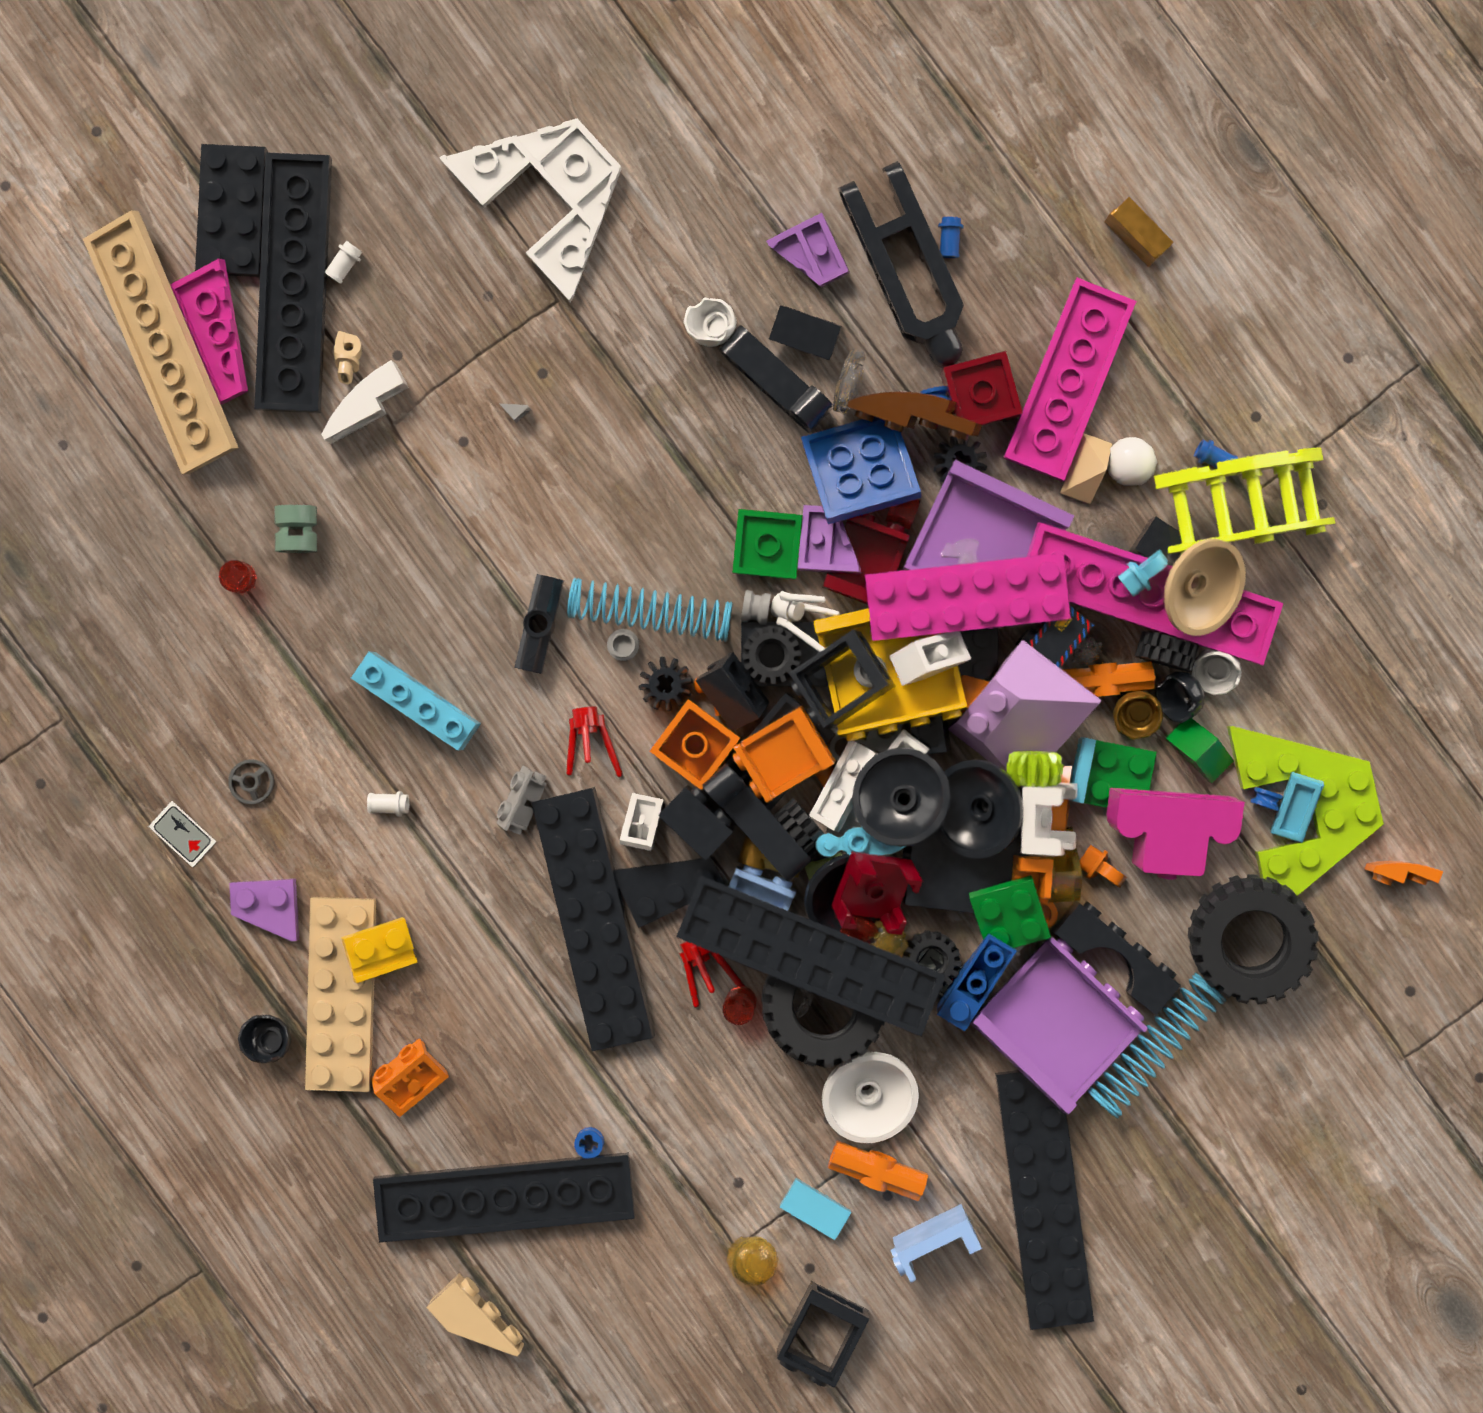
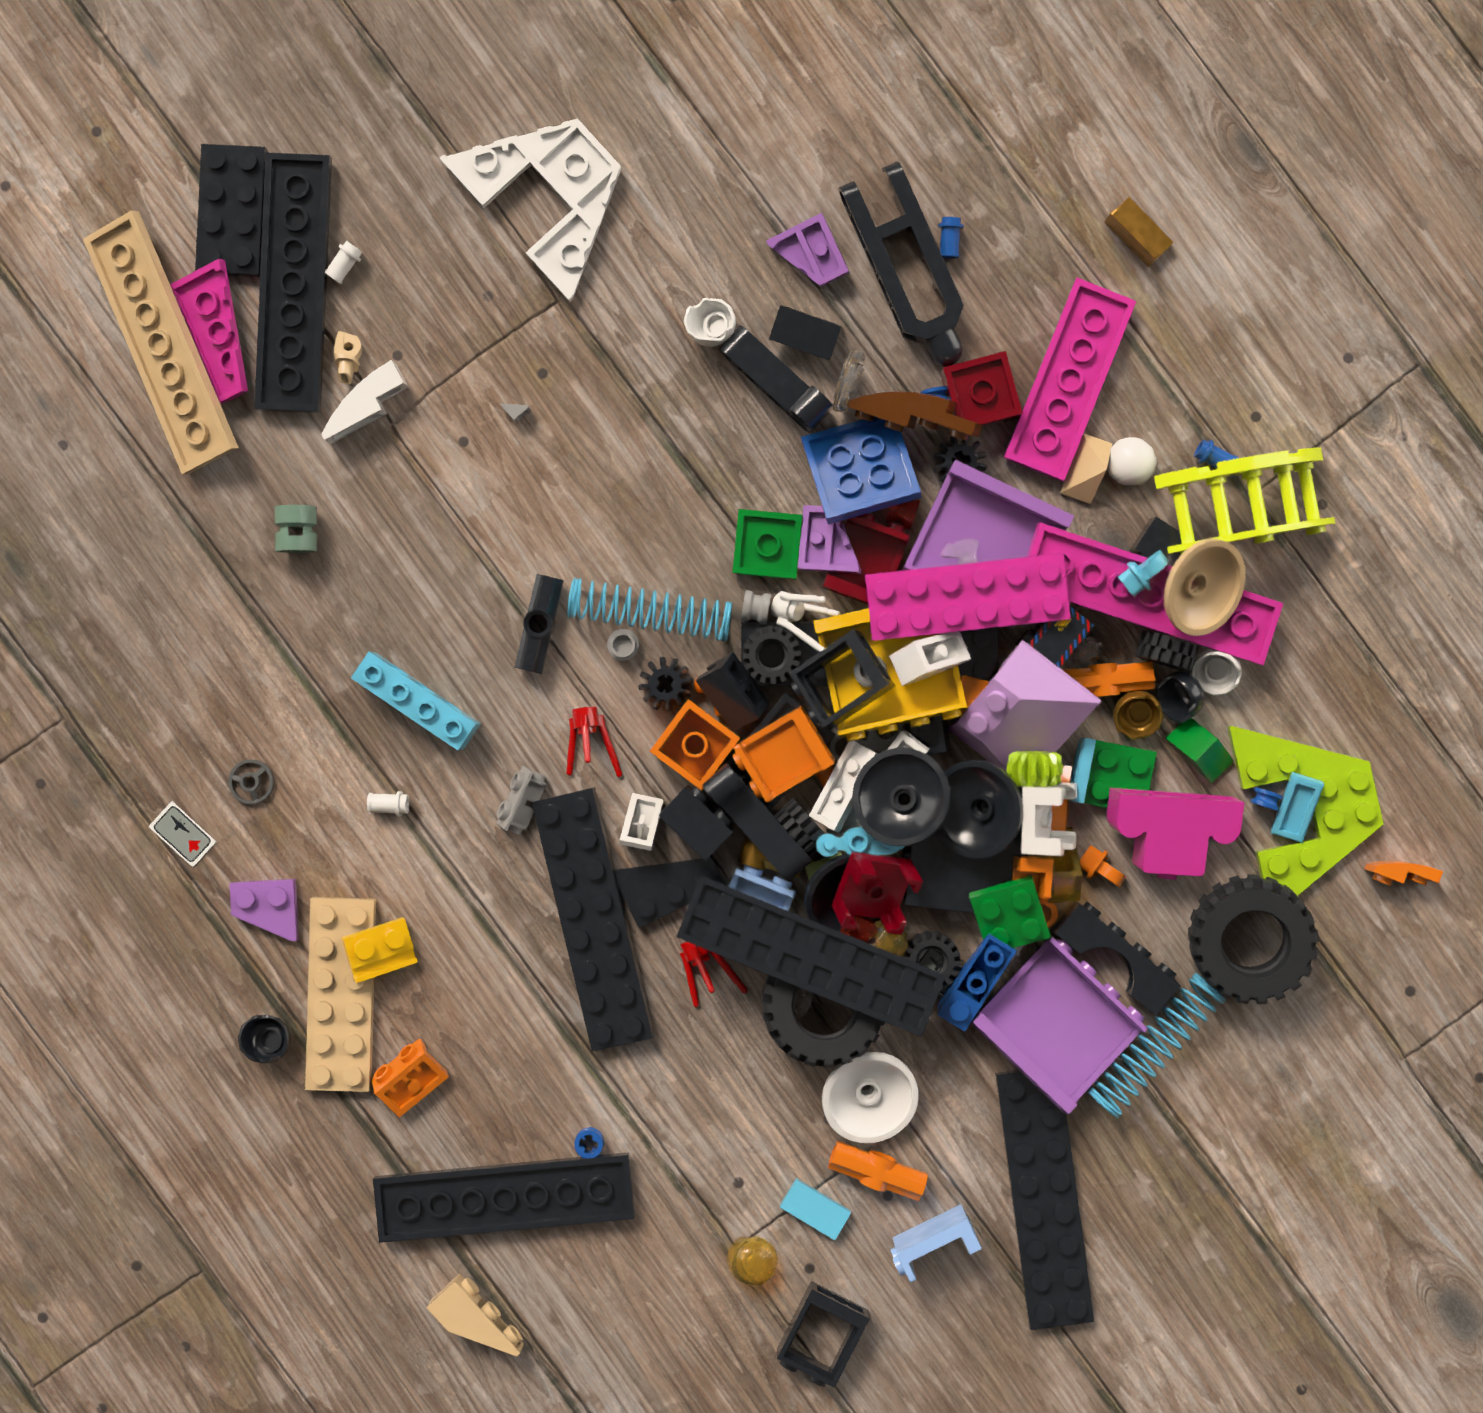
(230, 576): clear red wheel -> none
(736, 1012): clear red wheel -> none

